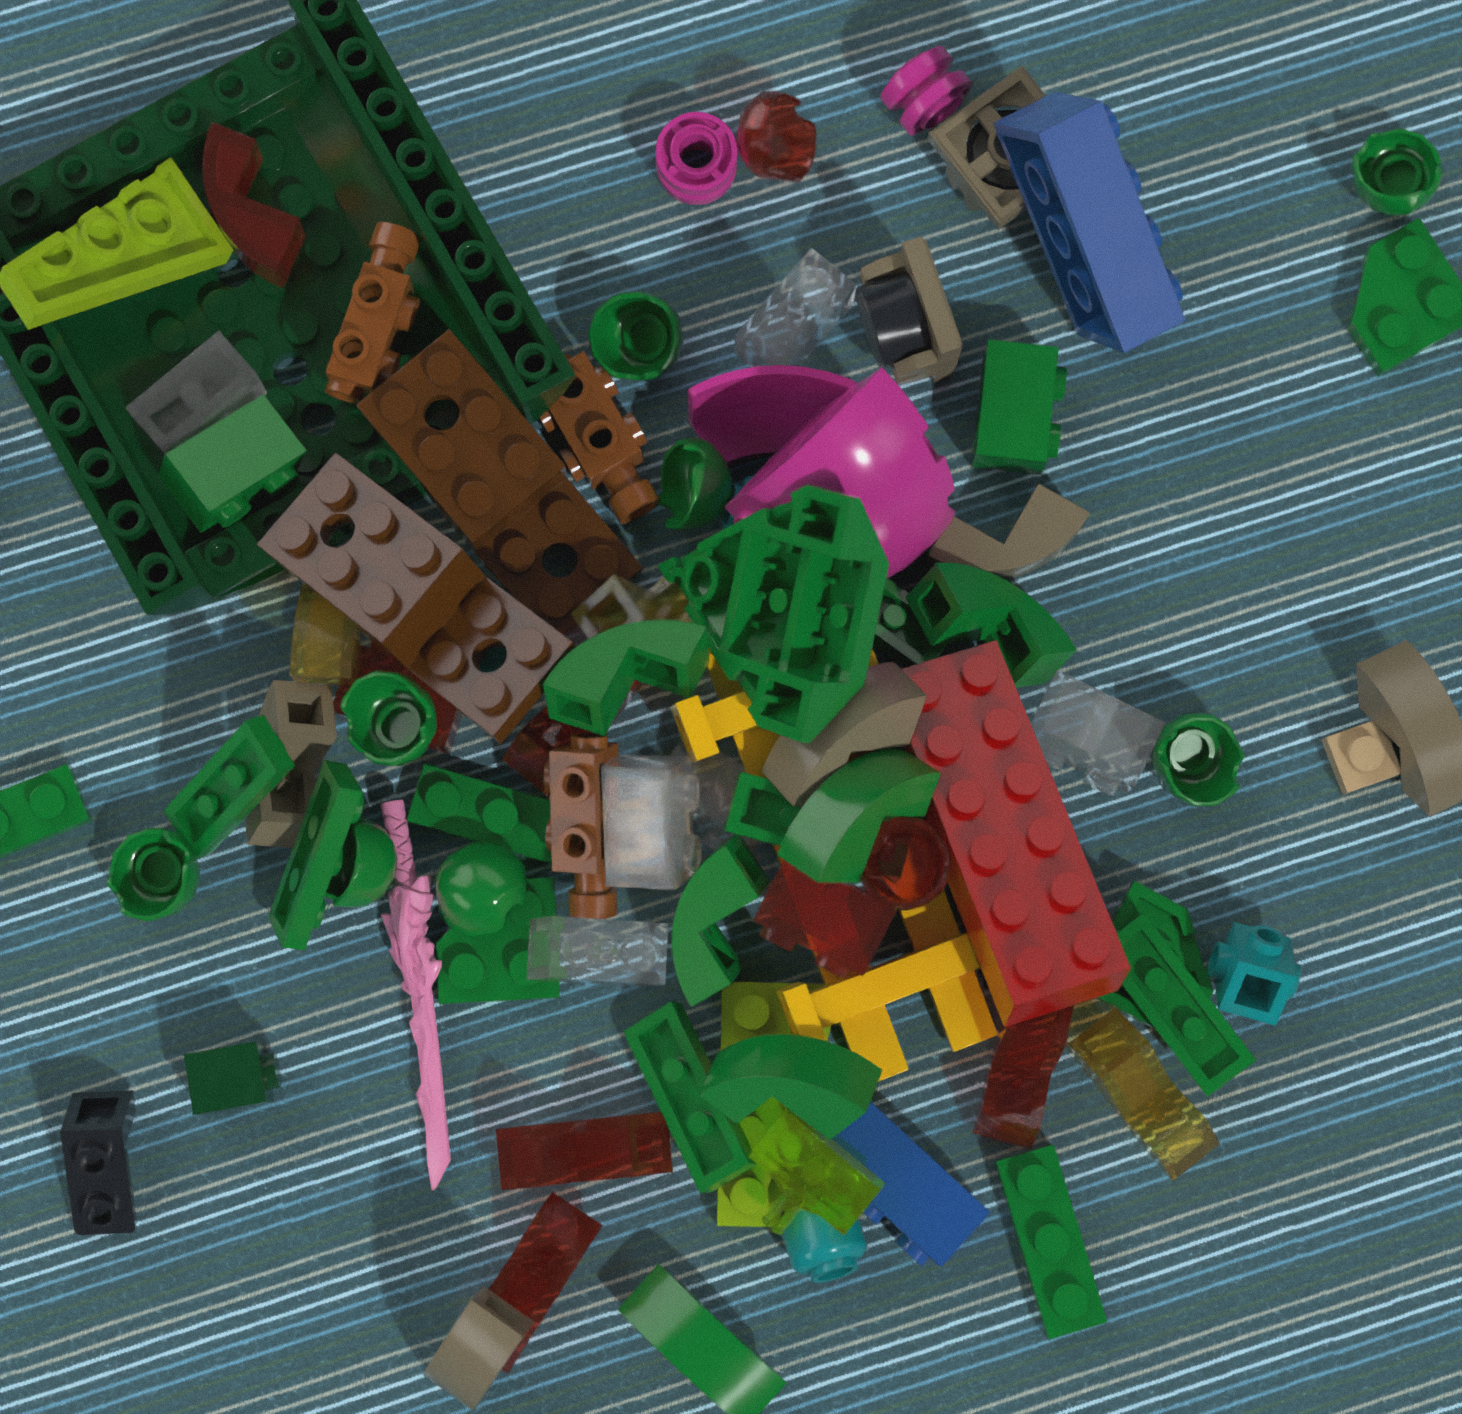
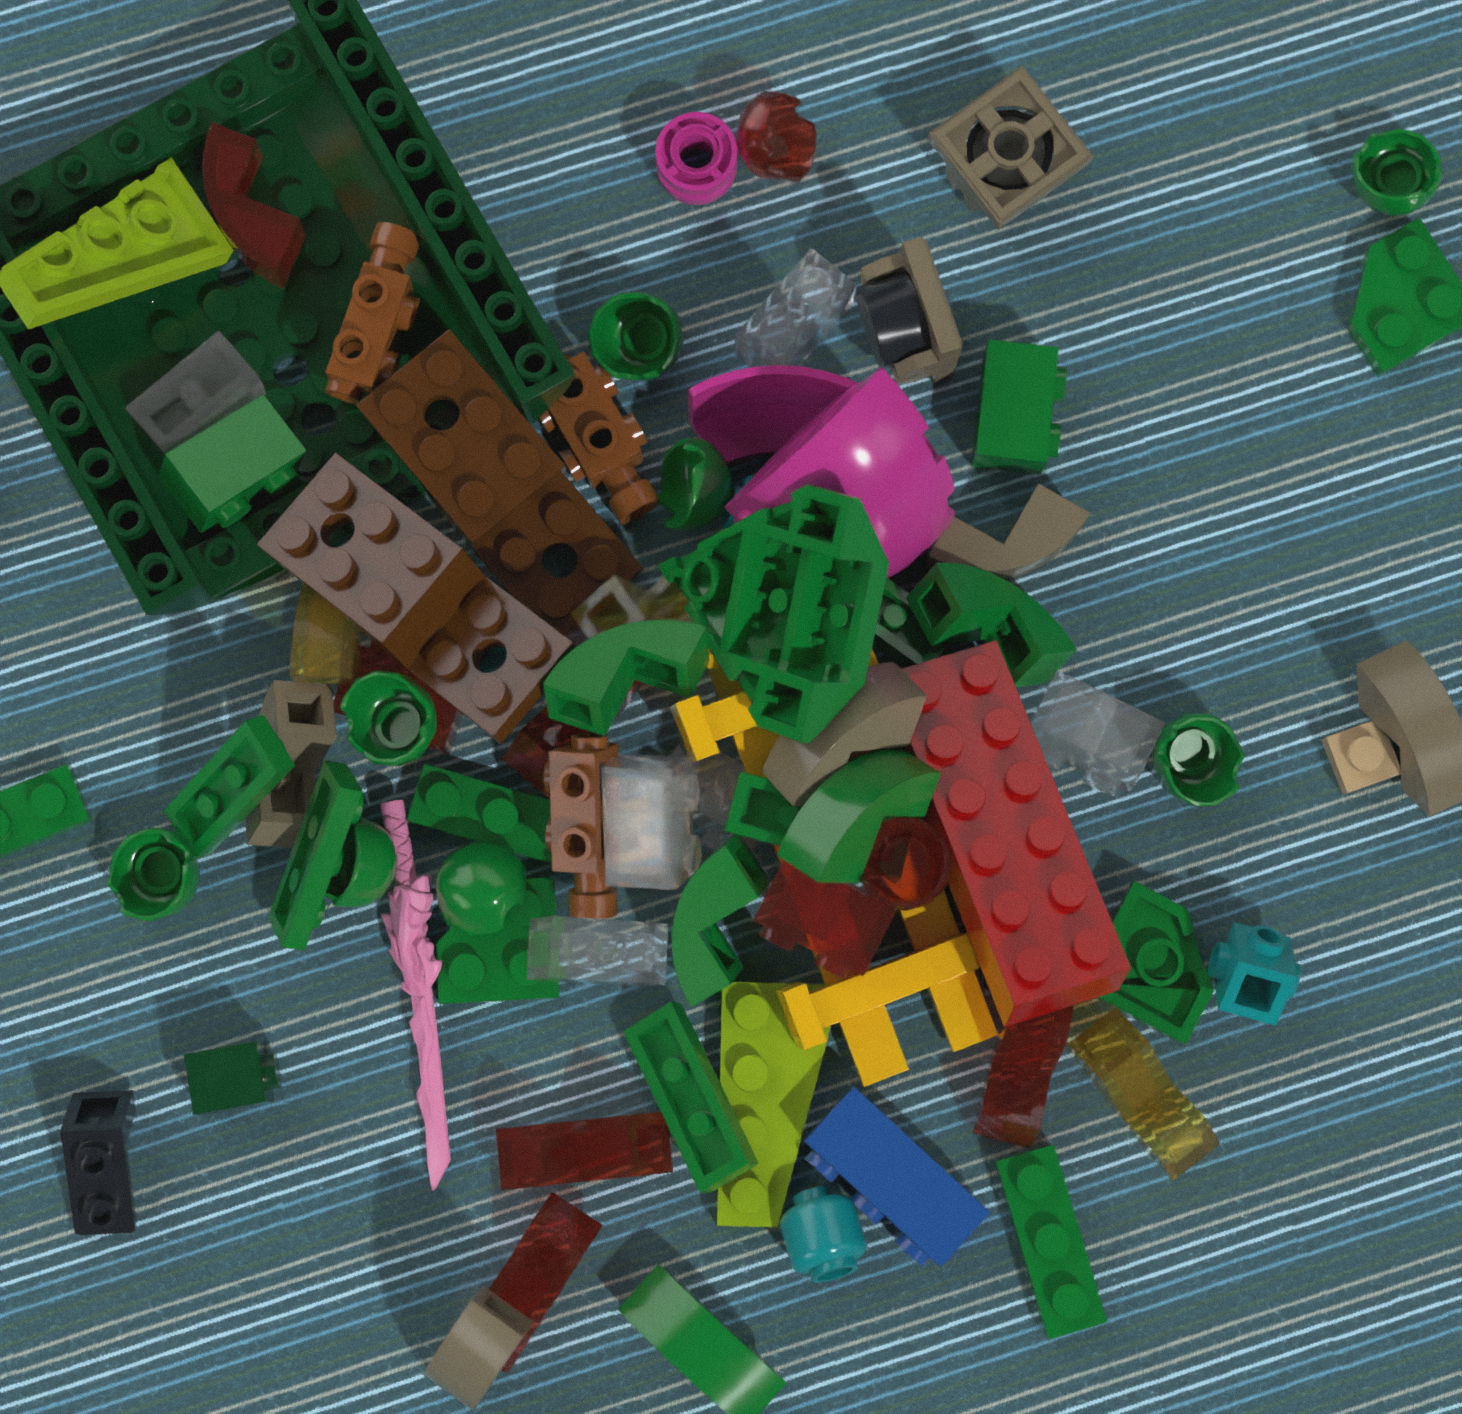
(806, 1074): green brick -> none
(813, 1175): clear neon green plate -> none
(926, 90): dark pink wheel -> none
(1091, 220): blue brick -> none
(1180, 1008): green plate -> none

